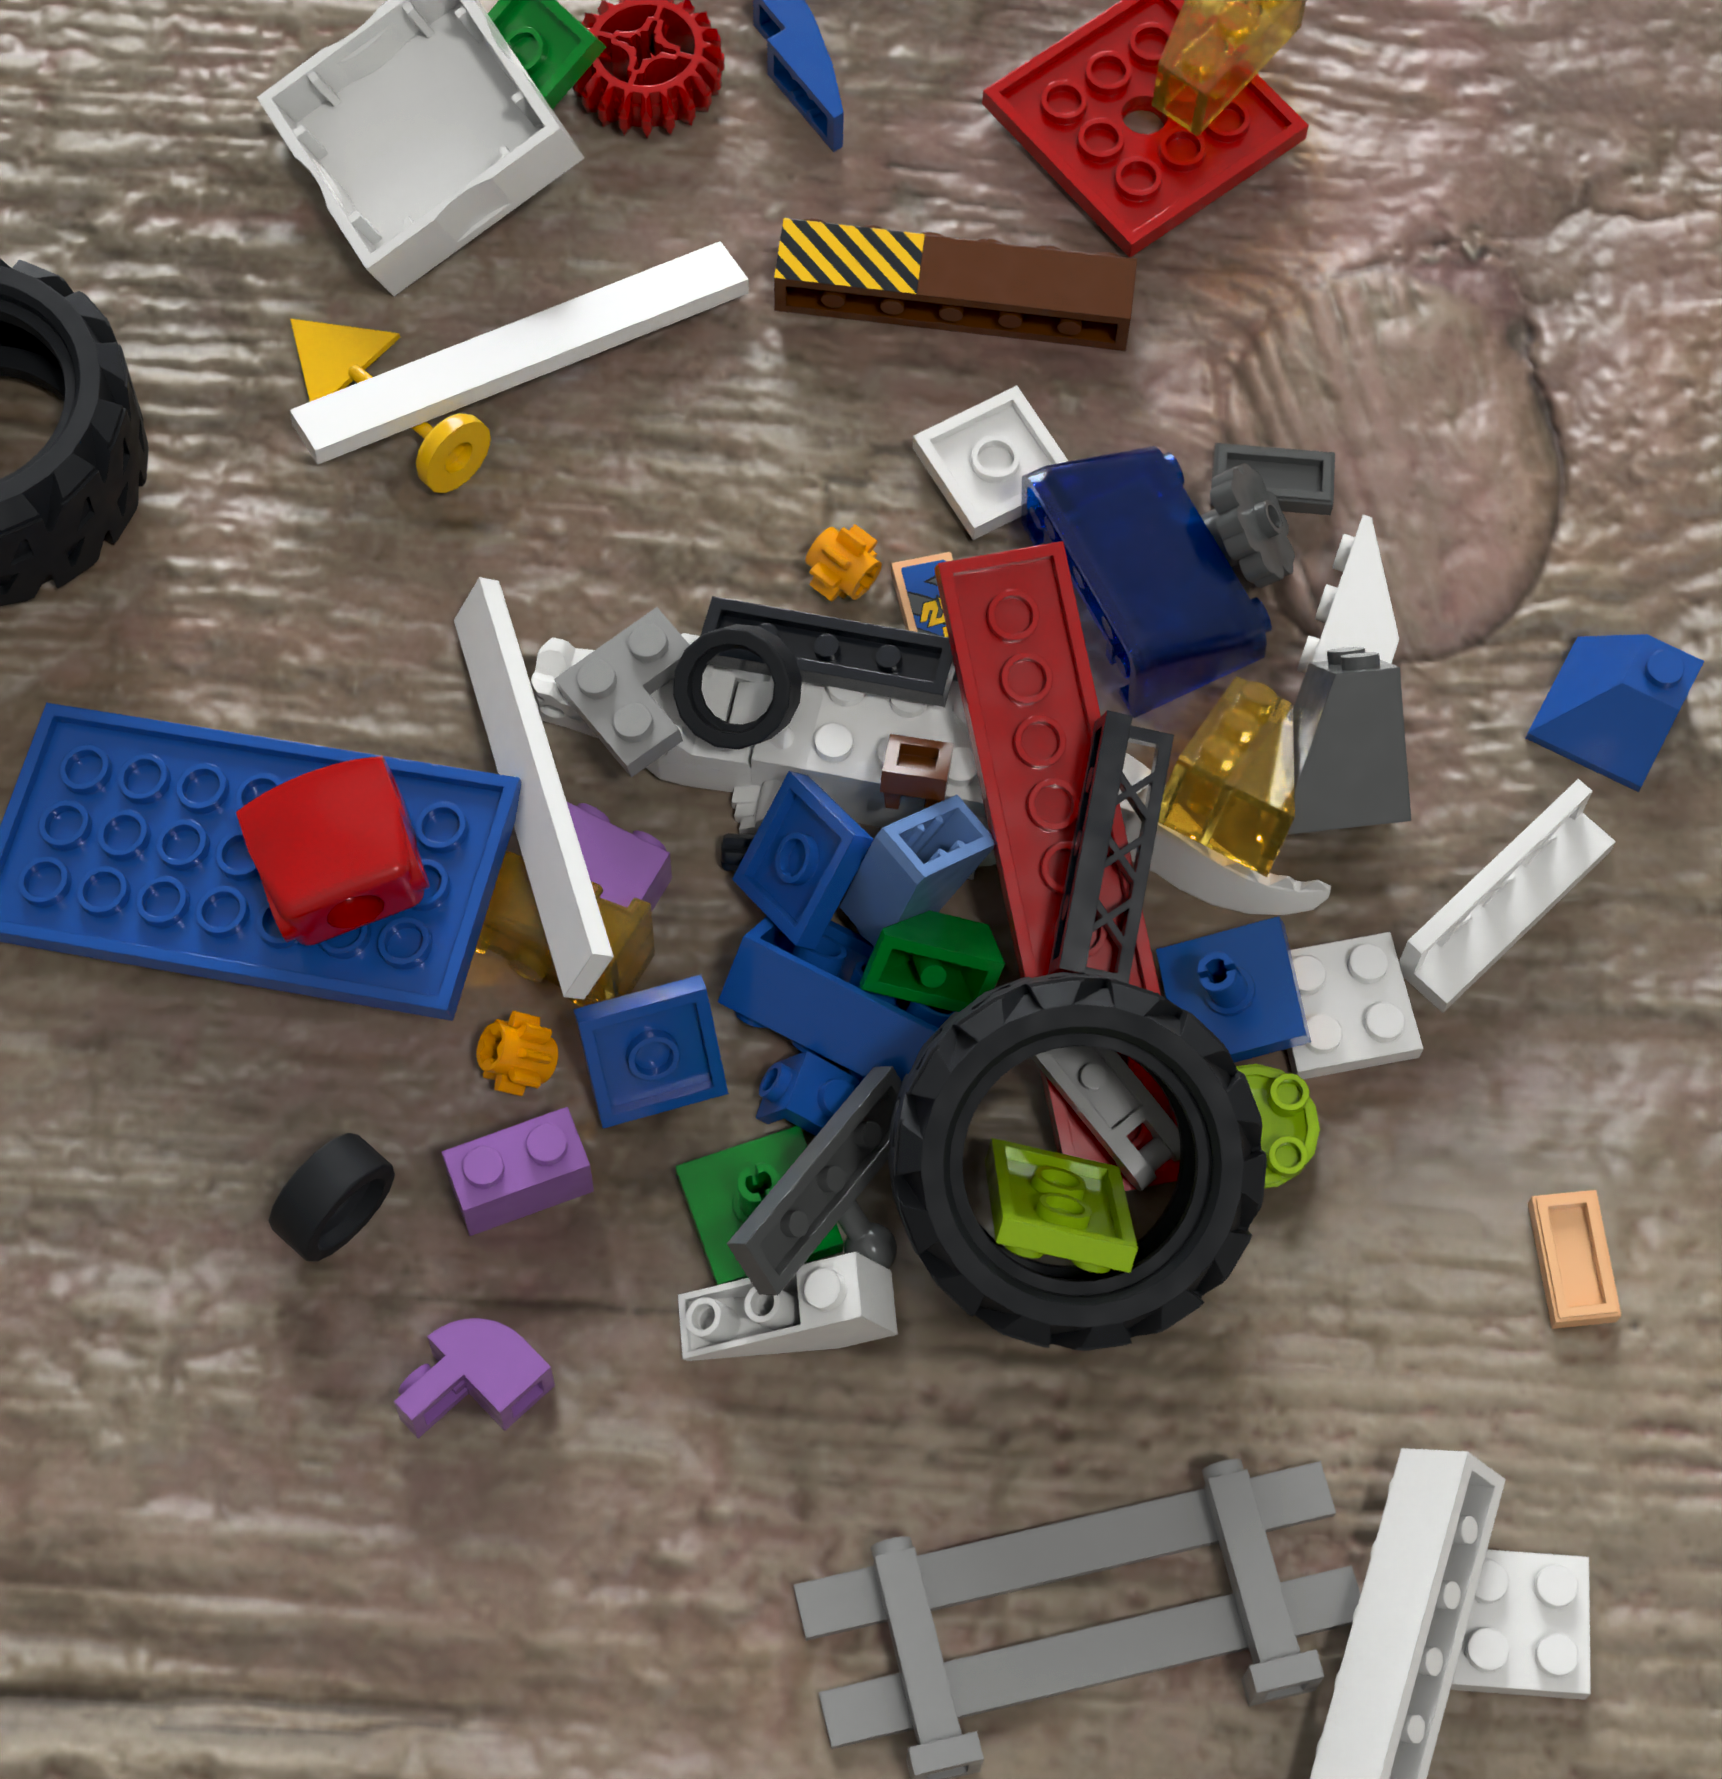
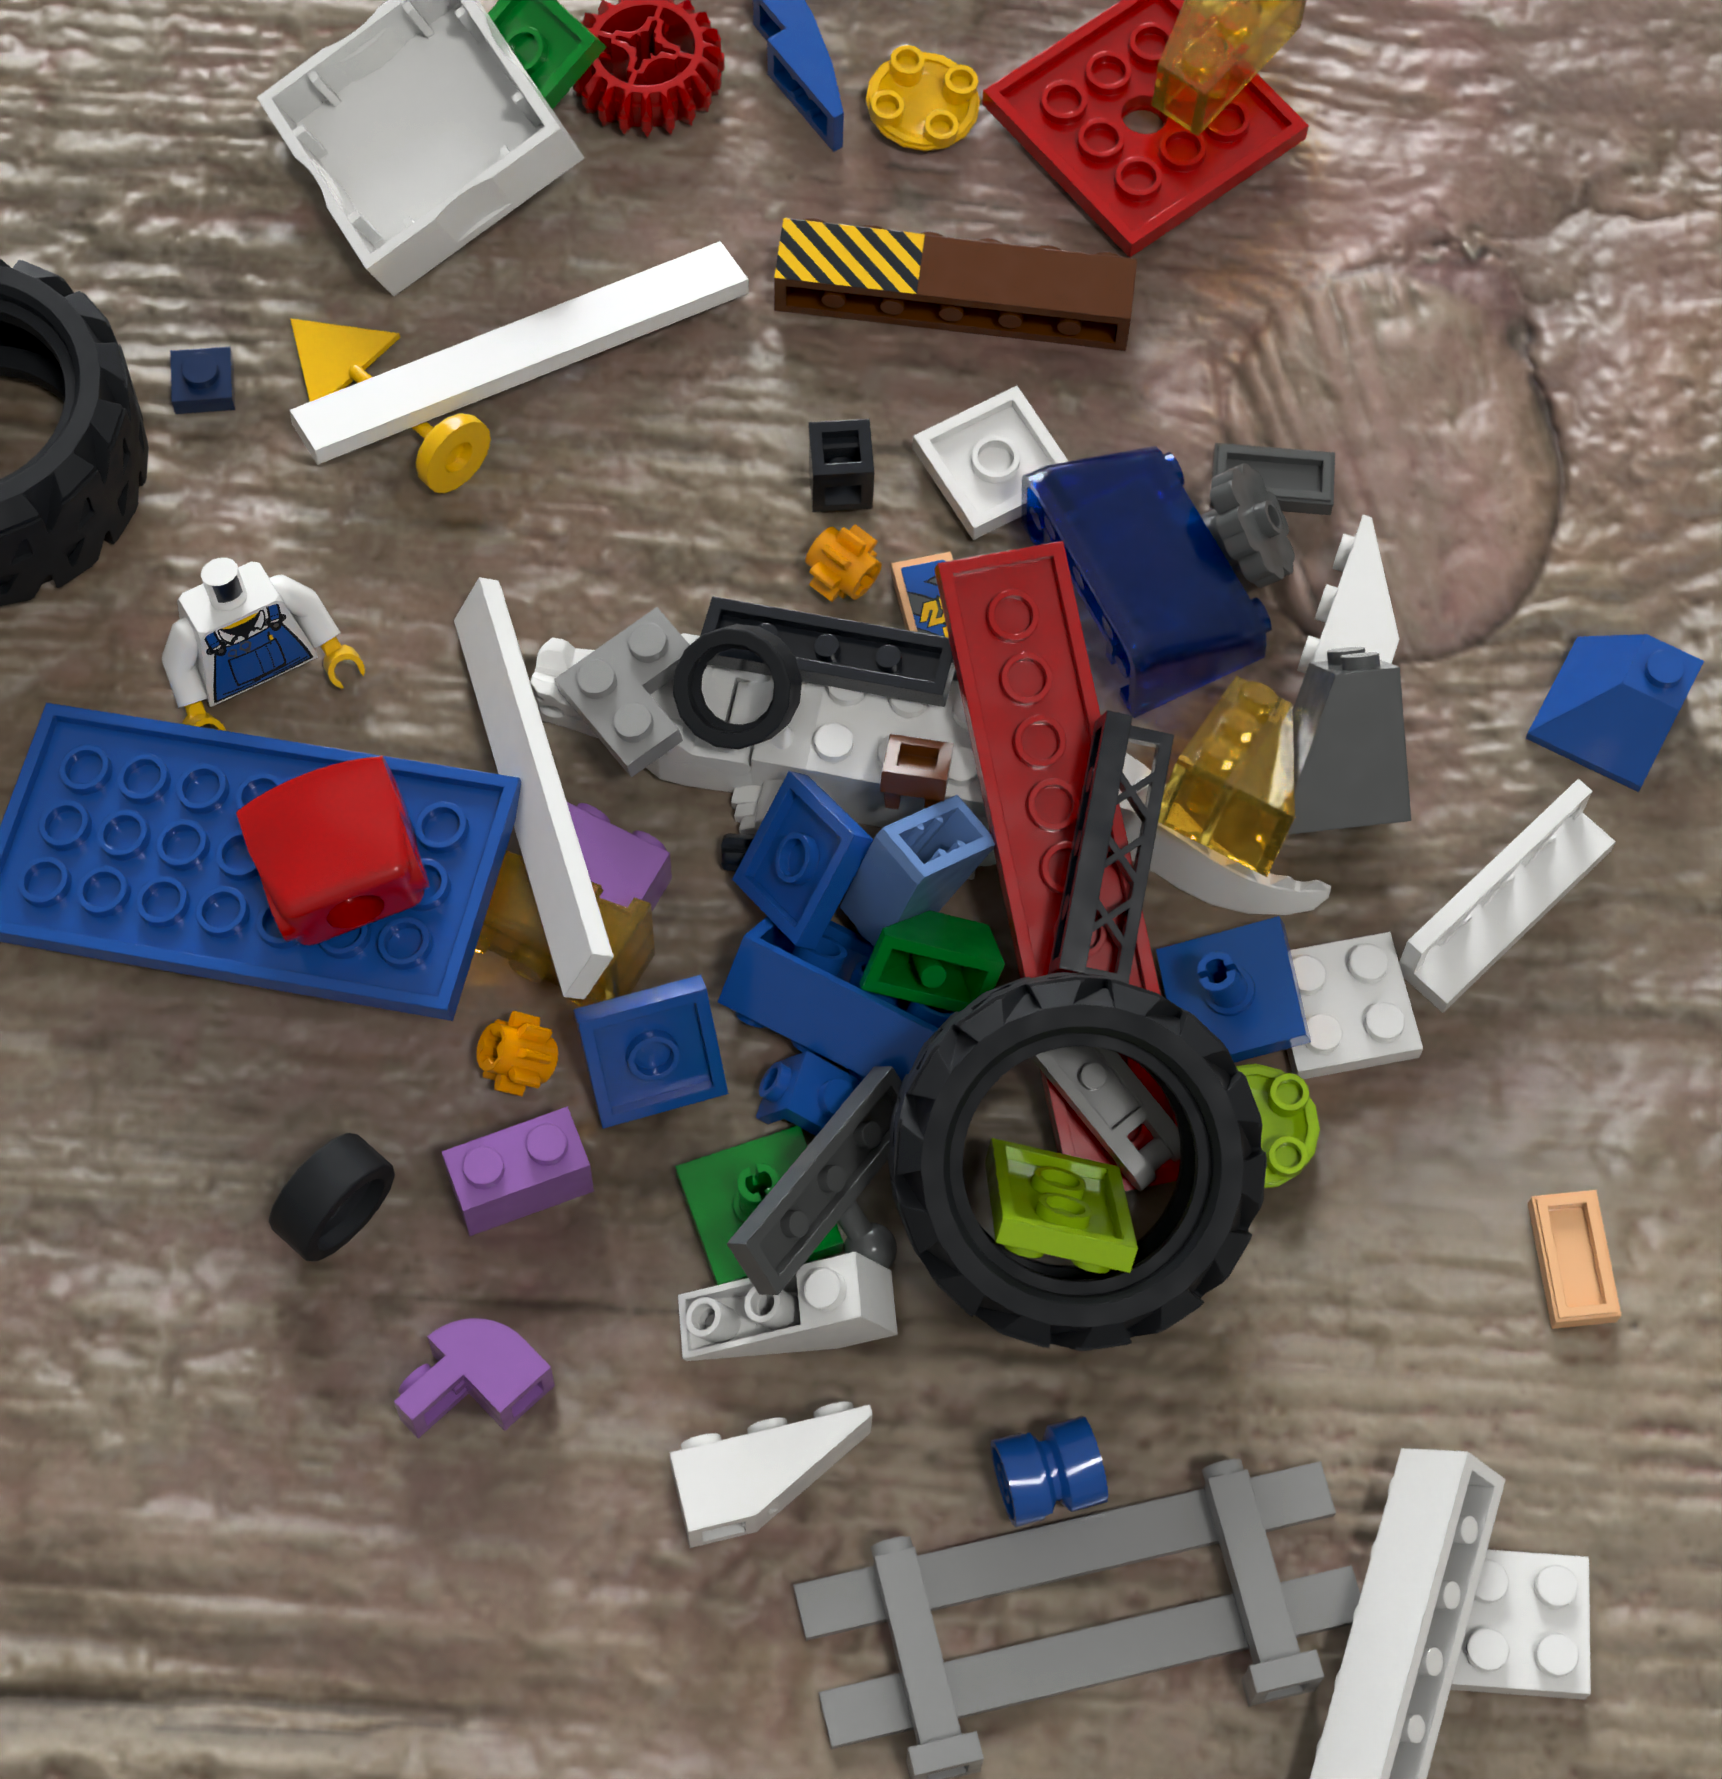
(202, 380): none -> dark blue plate
(243, 633): none -> torso
(747, 1479): none -> white slope
(841, 465): none -> black brick
(923, 99): none -> yellow dish
(1058, 1468): none -> blue wheel

